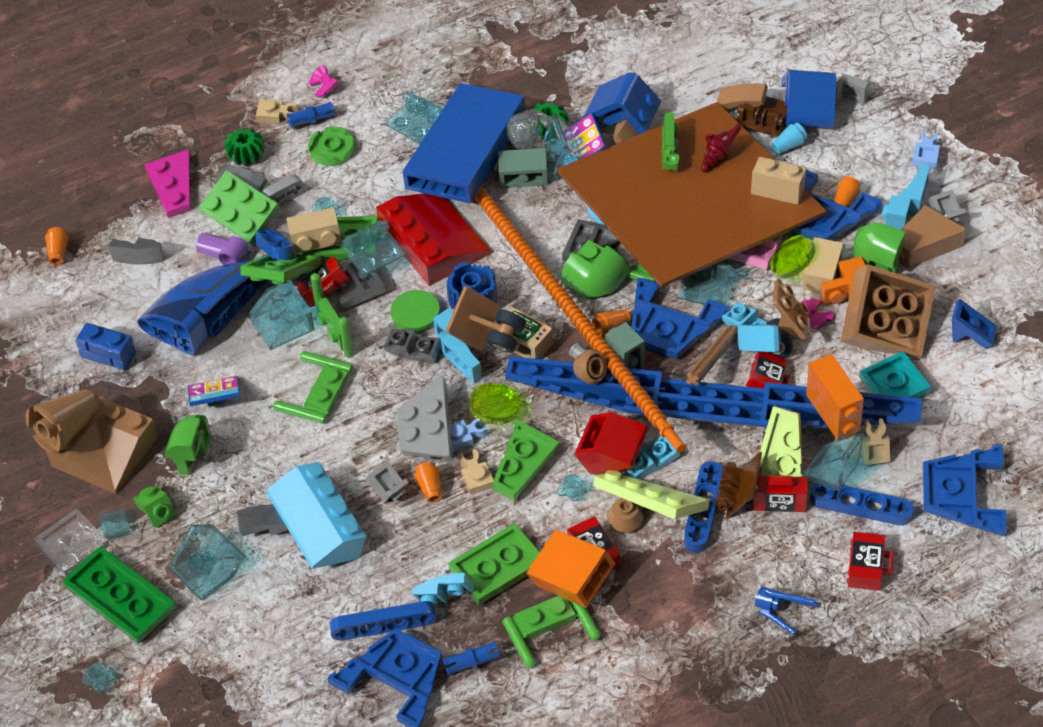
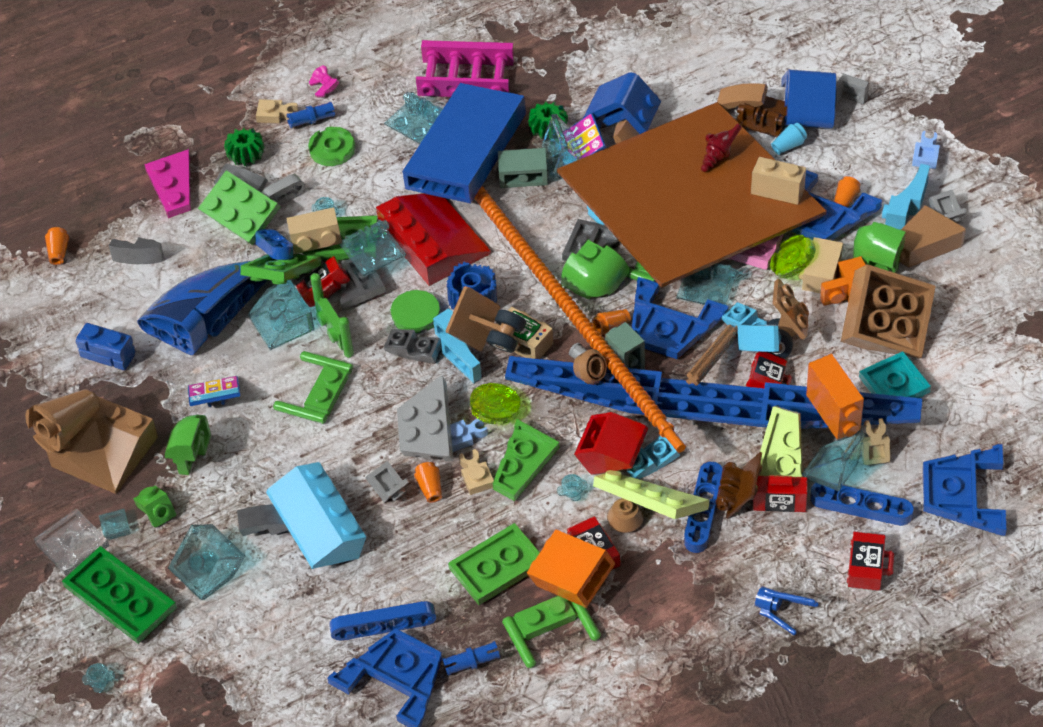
(224, 249): medium lavender piece -> none
(438, 588): medium azure slope -> none
(463, 53): none -> dark pink fence
(524, 128): clear hair -> none
(669, 145): bright green hinge -> none
(817, 319): dark pink piece -> none
(971, 323): blue slope -> none

